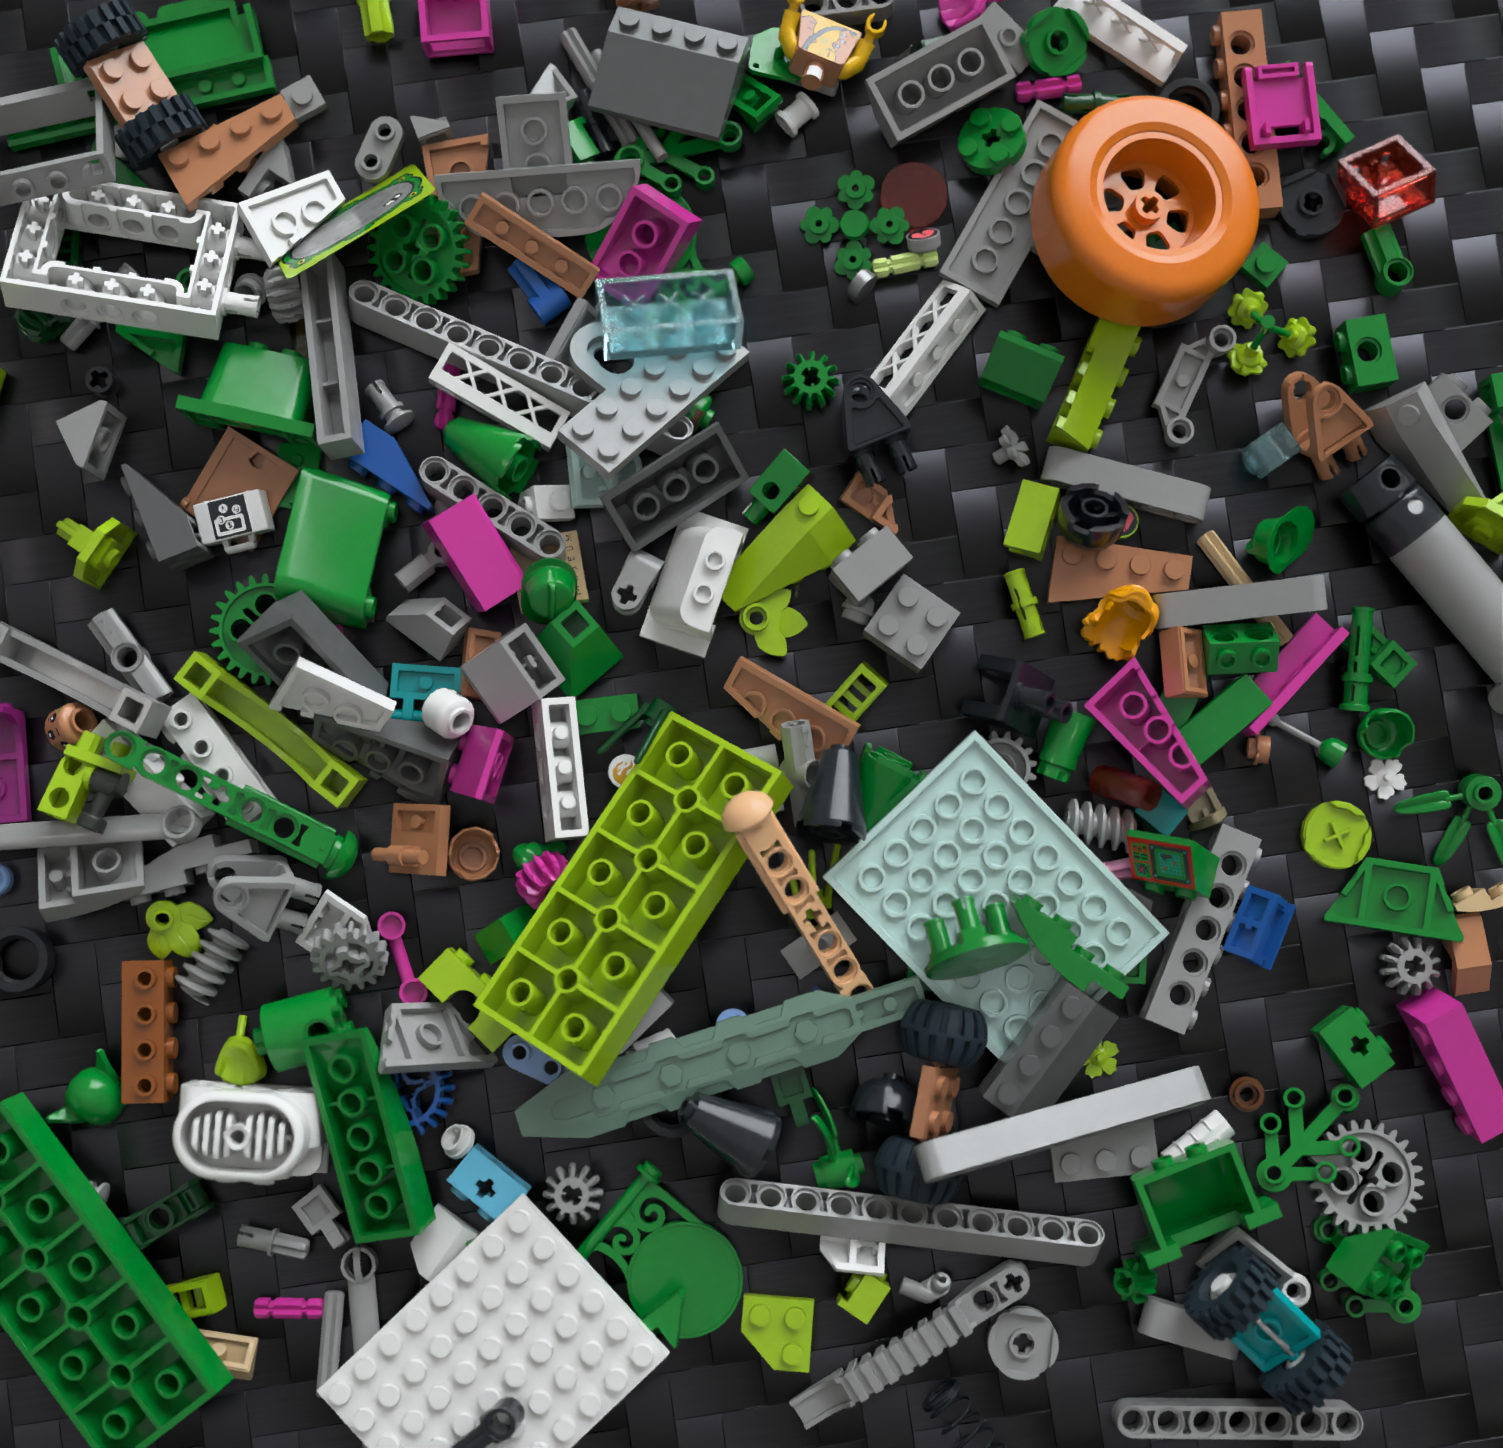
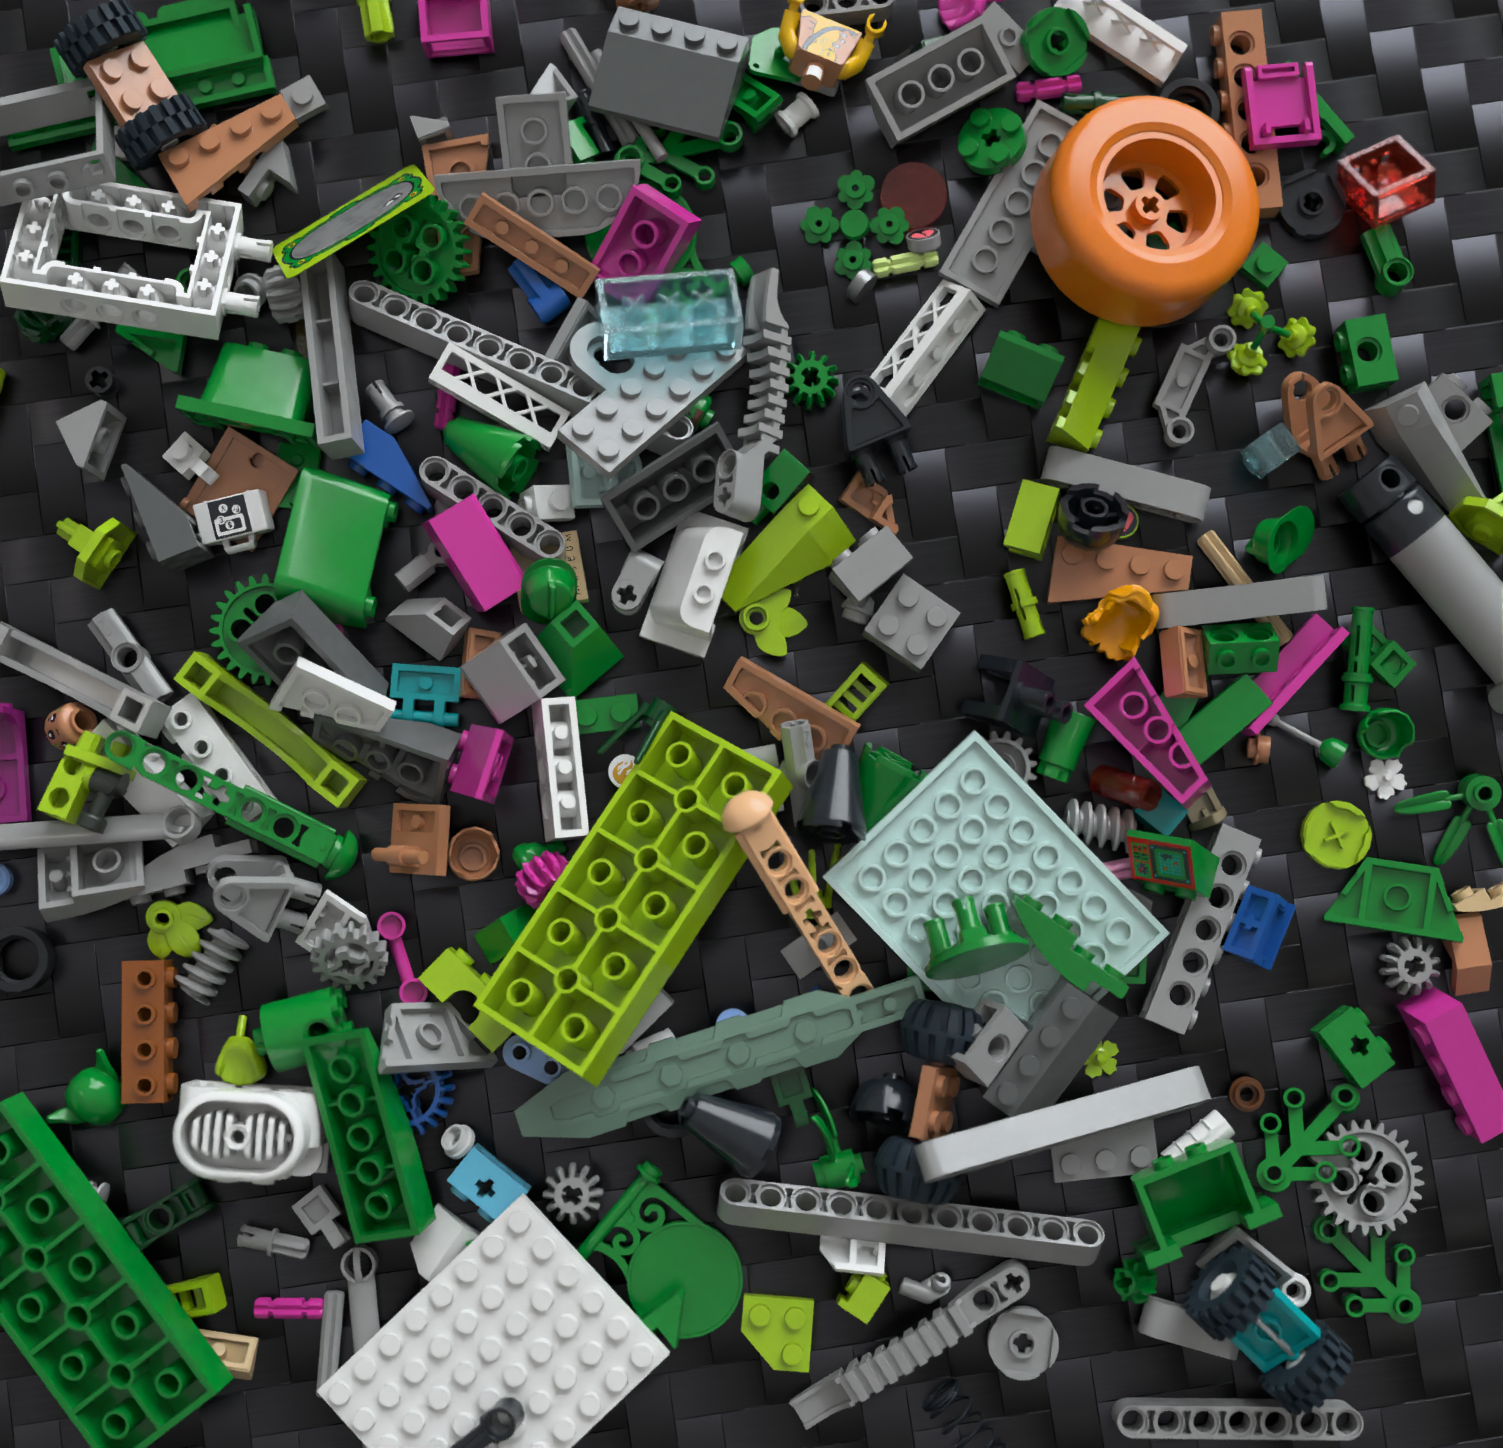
(189, 458): none -> white plate
(289, 214): white wing -> none
(380, 148): light grey plate -> none
(448, 713): white head -> none
(741, 471): none -> light grey piece
(992, 1043): none -> light grey brick
(1011, 448): light grey plant -> none
(1378, 1262): green slope -> none

